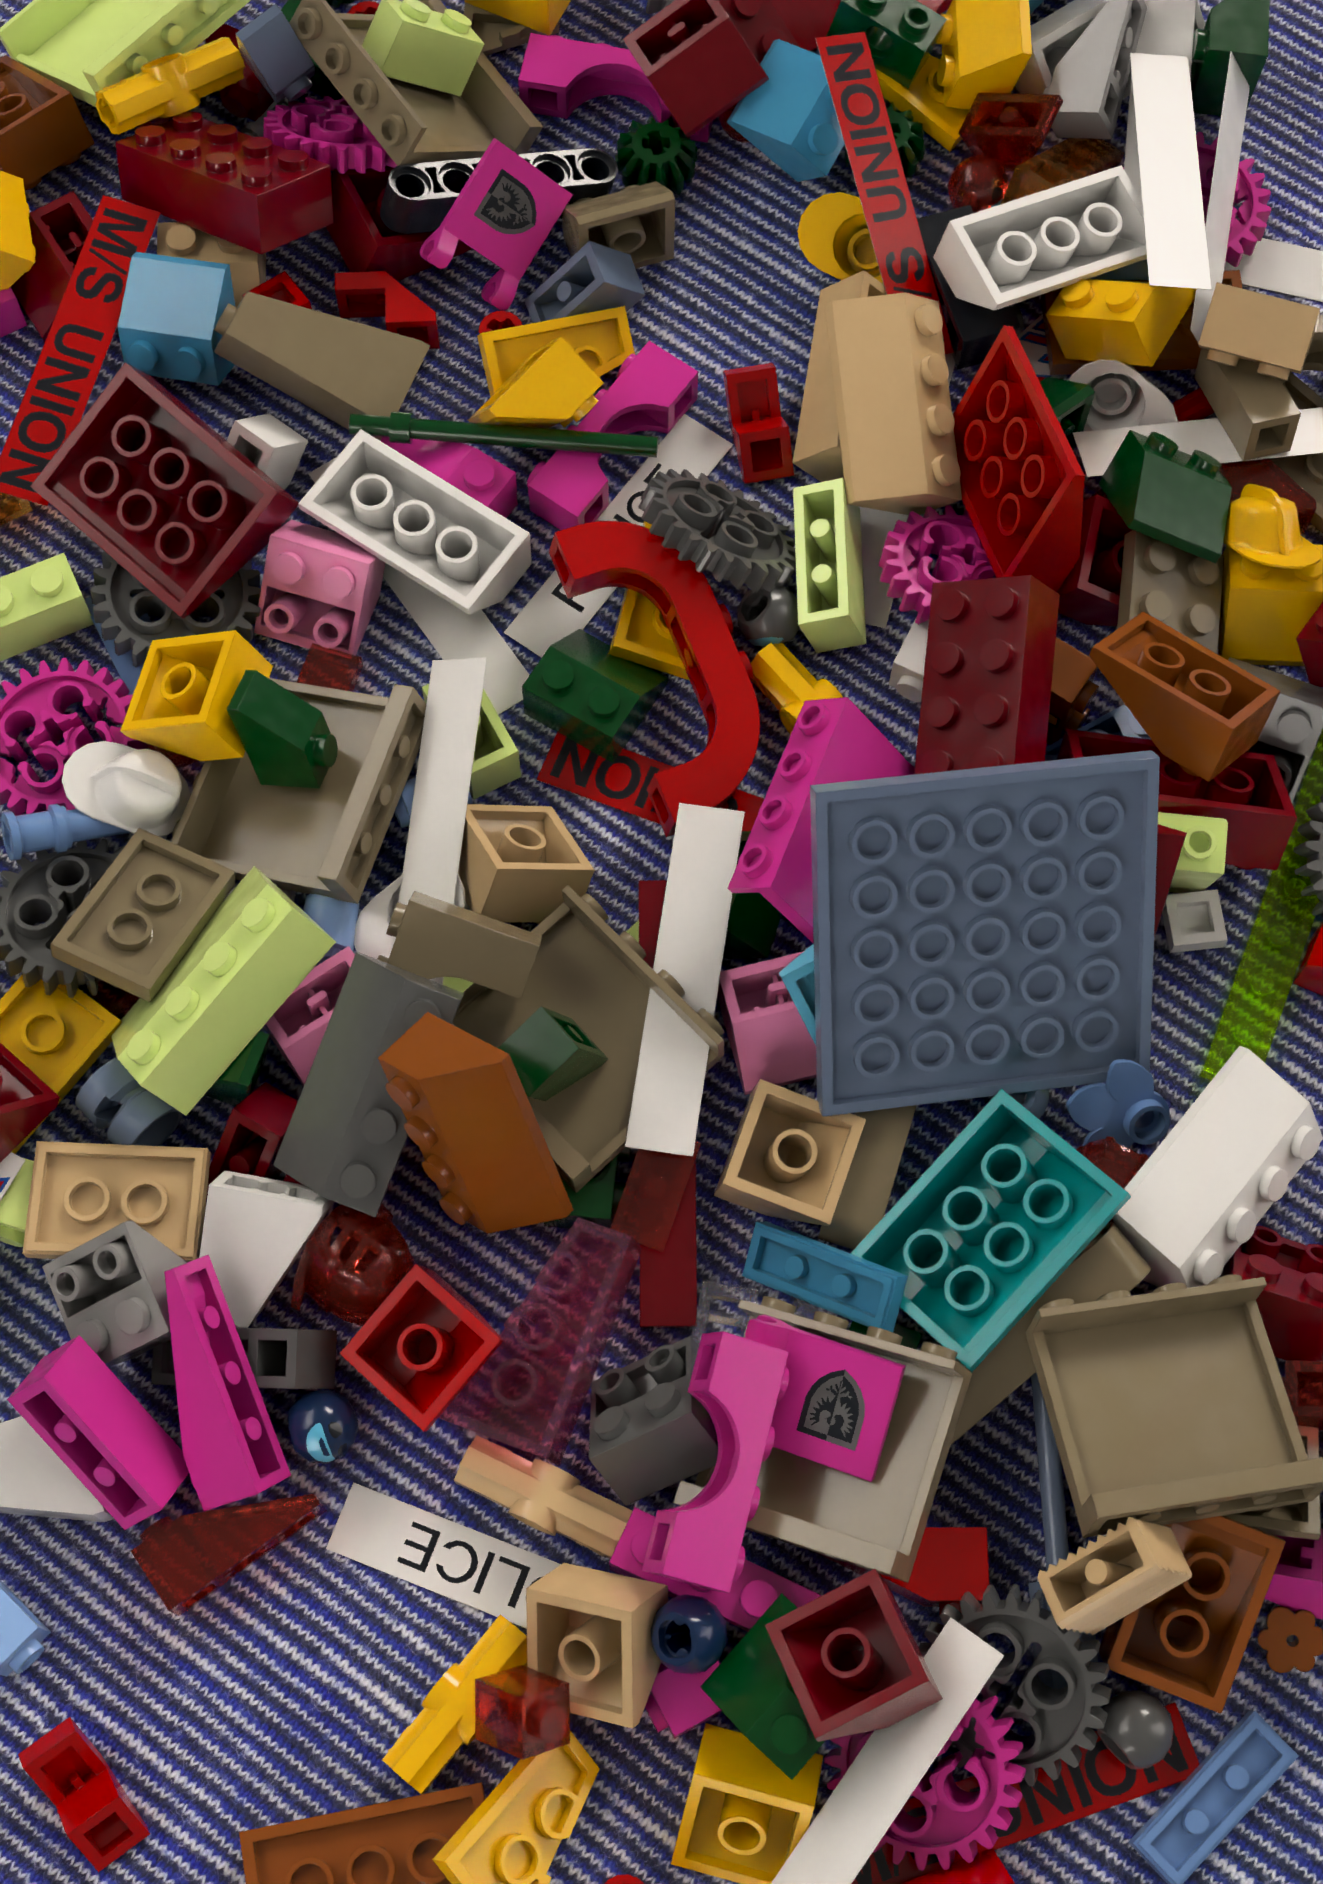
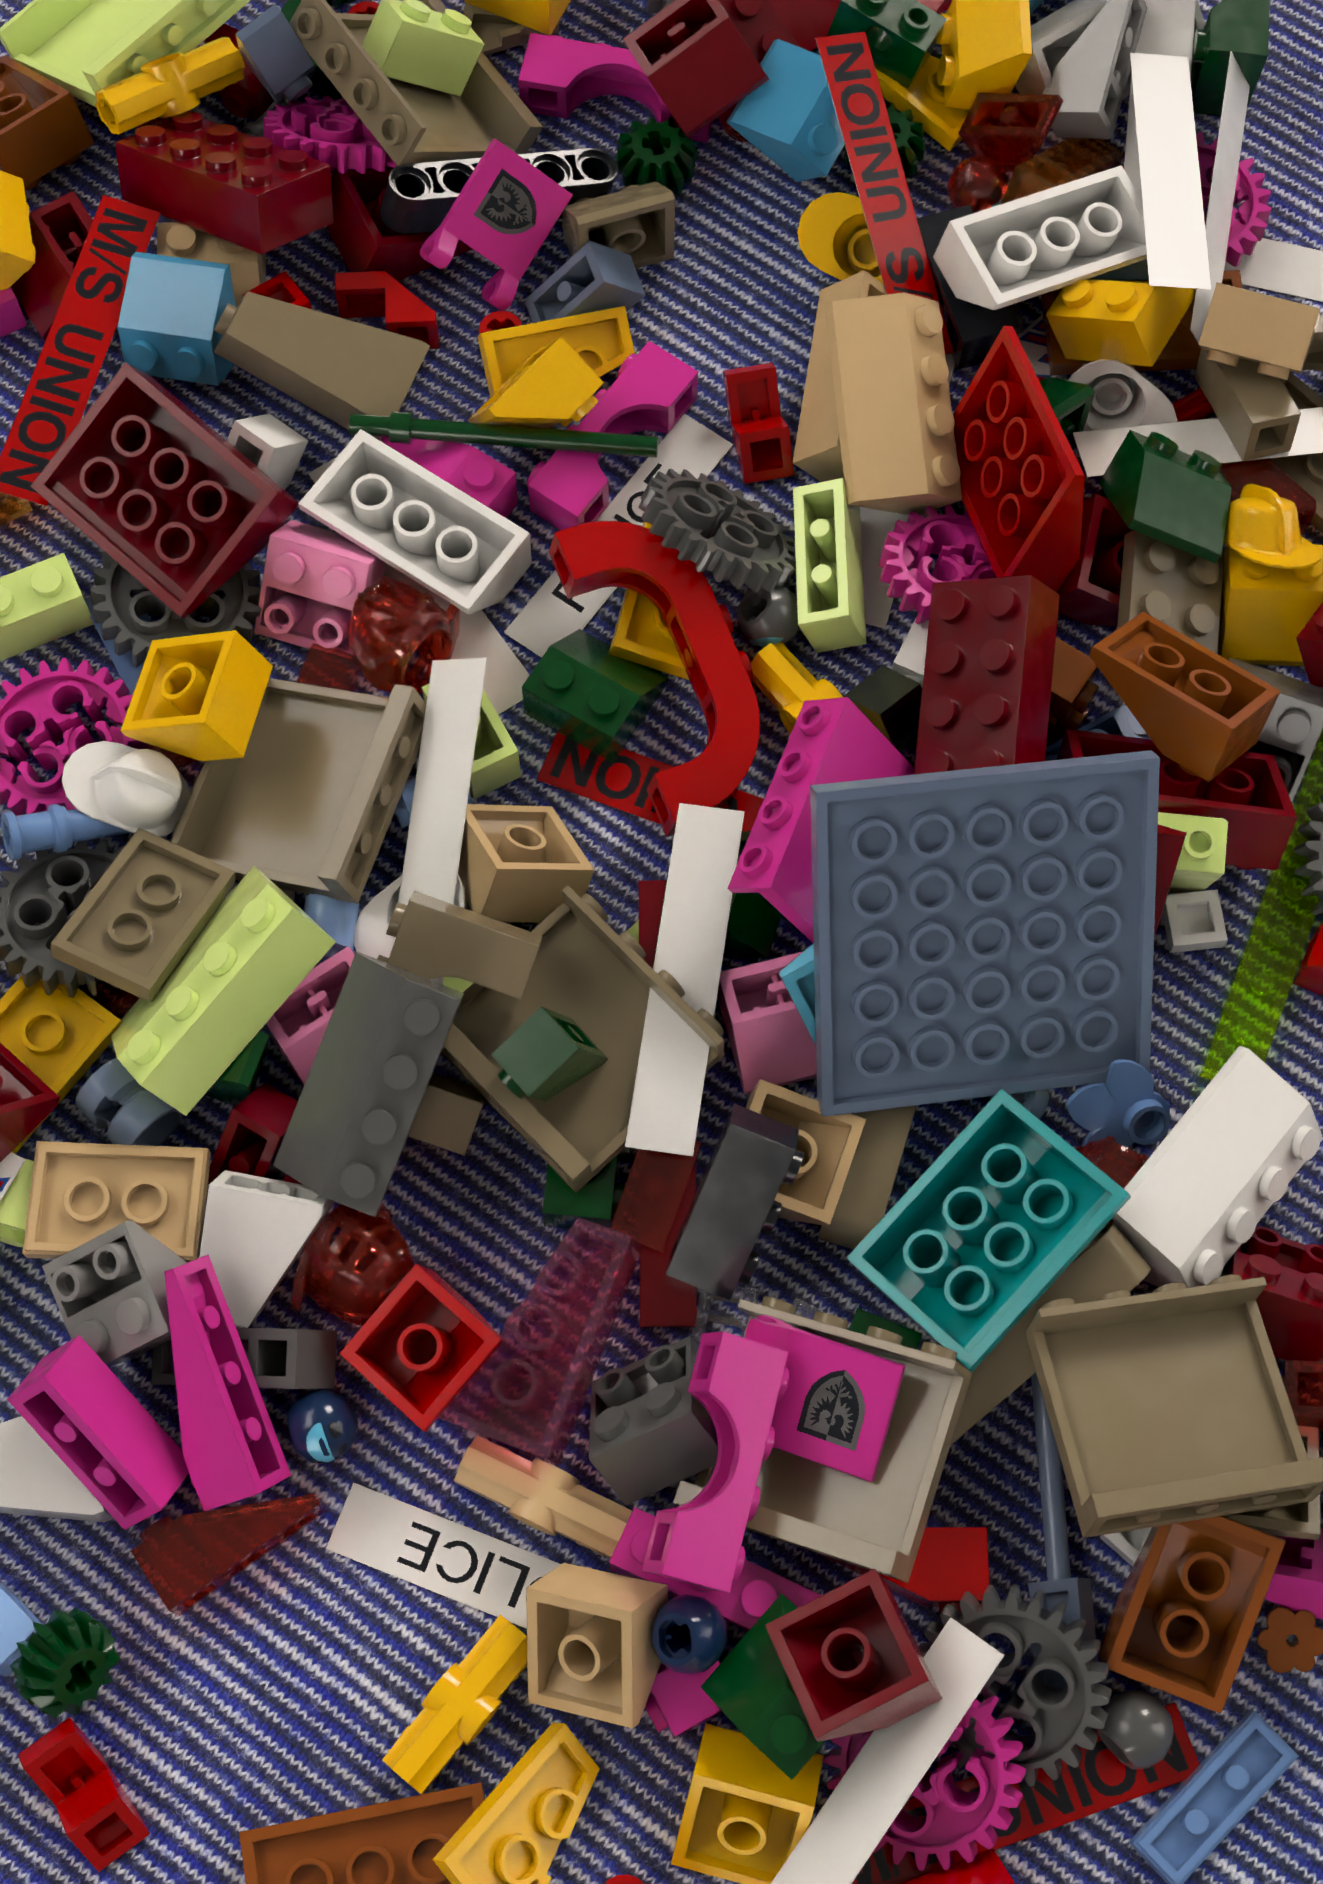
(64, 1662): none -> dark green gear
(281, 733): dark green slope -> none
(393, 622): none -> clear red piece
(473, 1128): dark orange slope -> none
(522, 1711): clear red brick -> none
(735, 1203): none -> black brick
(824, 1276): dark azure tile -> none
(891, 705): none -> black brick
(1113, 1576): tan brick -> none

